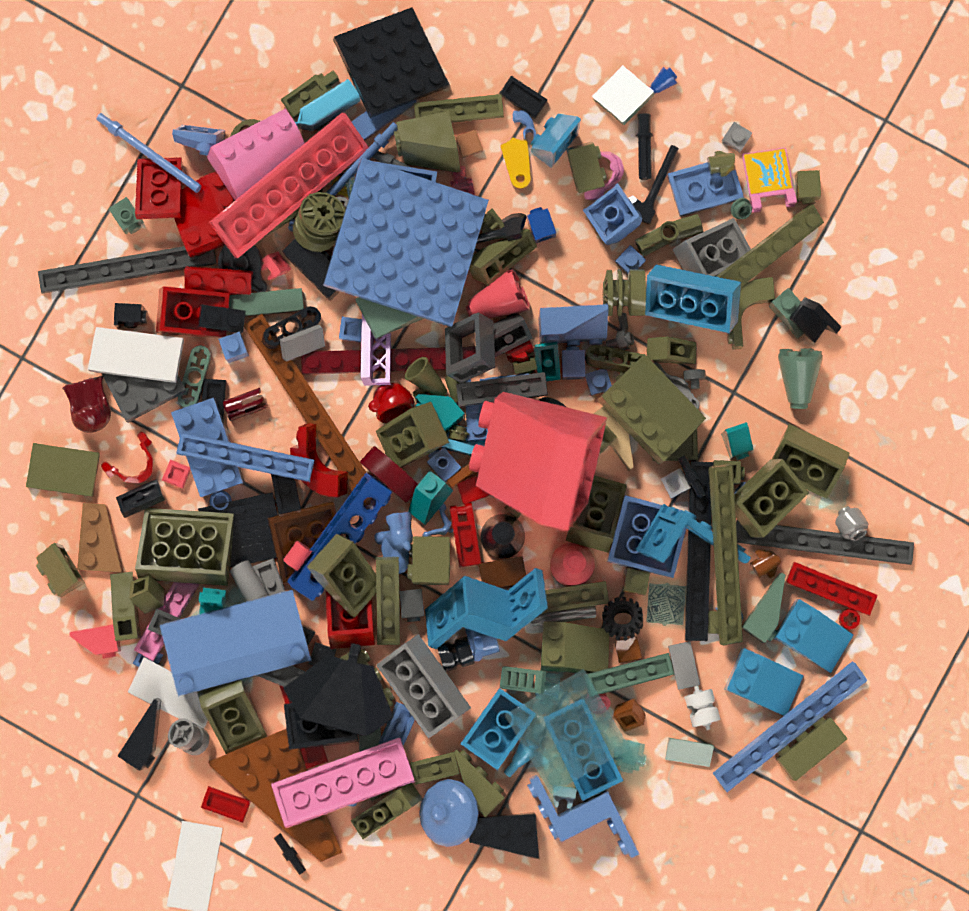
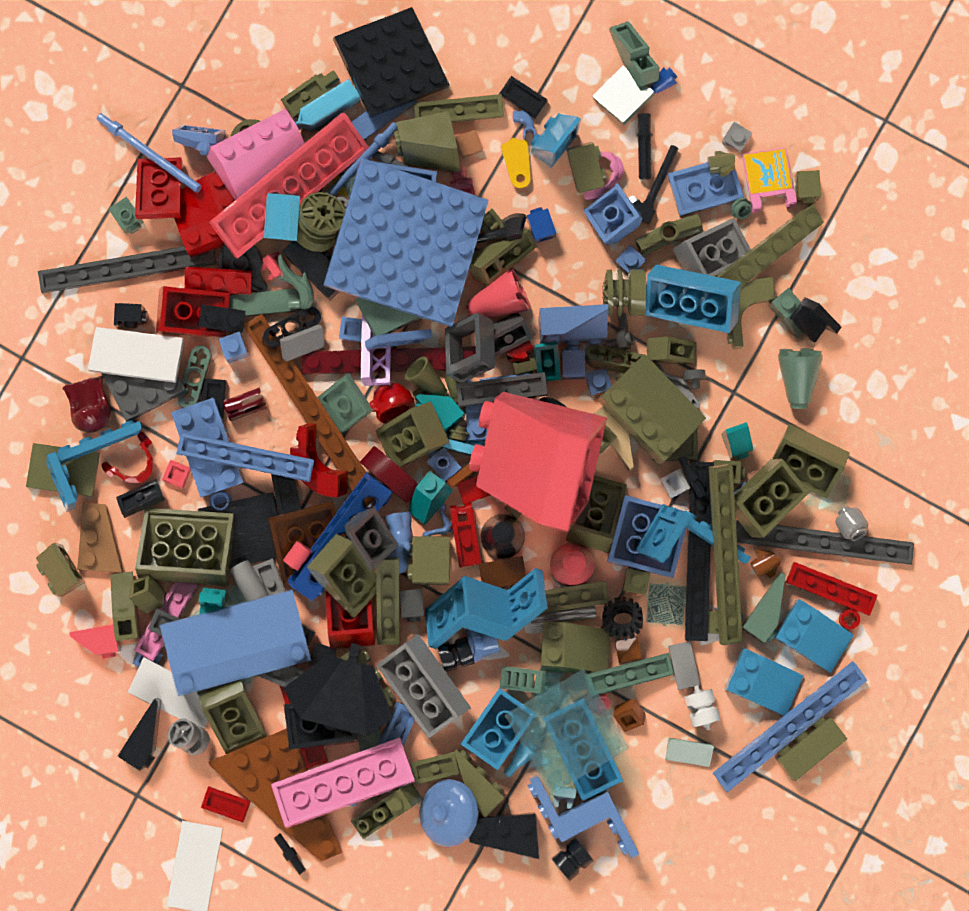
(86, 446): none -> dark azure bracket
(281, 216): none -> medium azure panel
(300, 283): none -> sand green piece
(345, 403): none -> sand green tile
(371, 537): none -> dark grey slope
(398, 339): none -> medium blue tile
(572, 859): none -> black wheel
(632, 758): clear light blue brick -> none
(634, 54): none -> sand green slope

